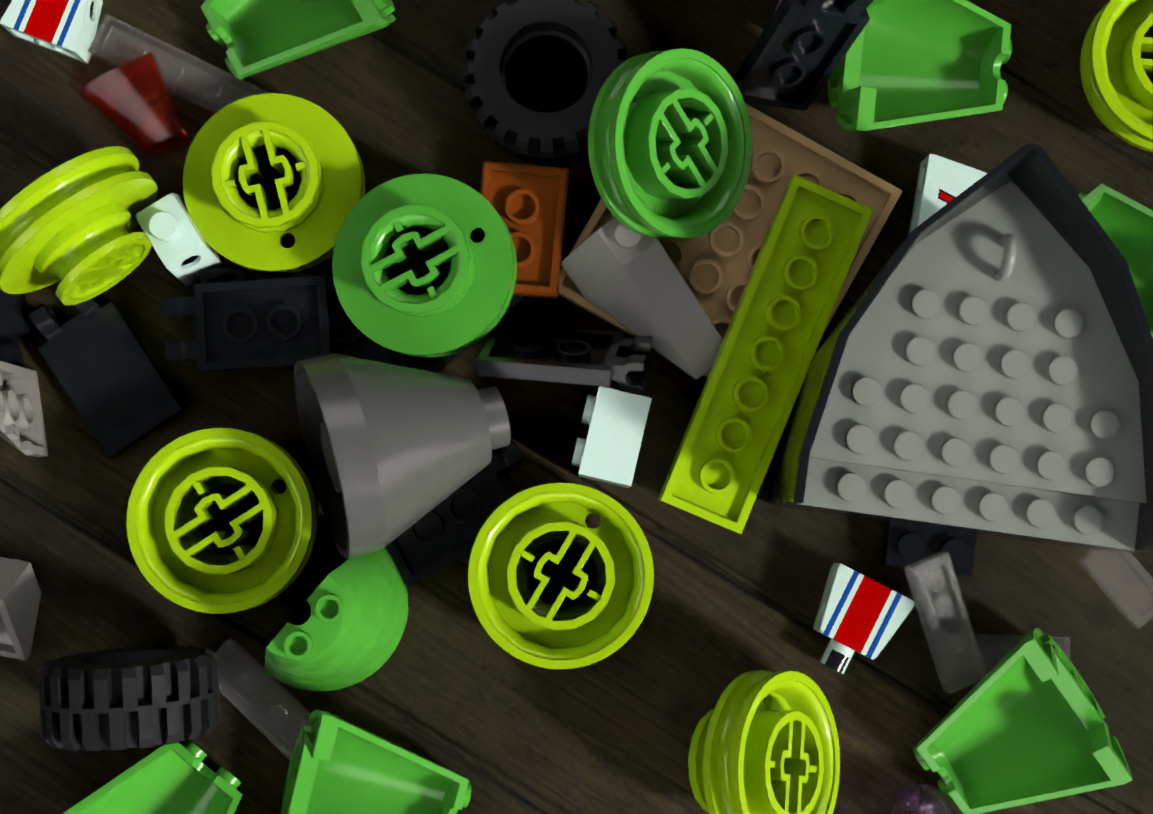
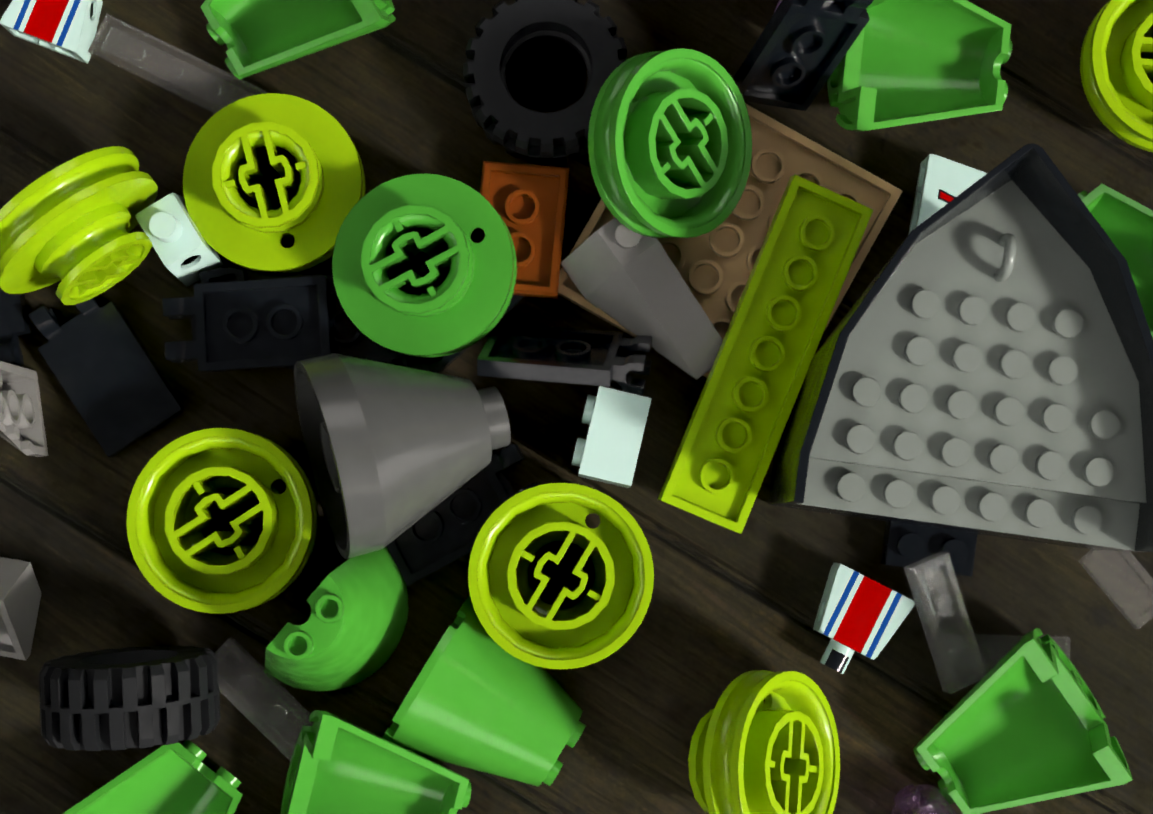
(139, 103): clear red slope -> none
(486, 709): none -> bright green cone

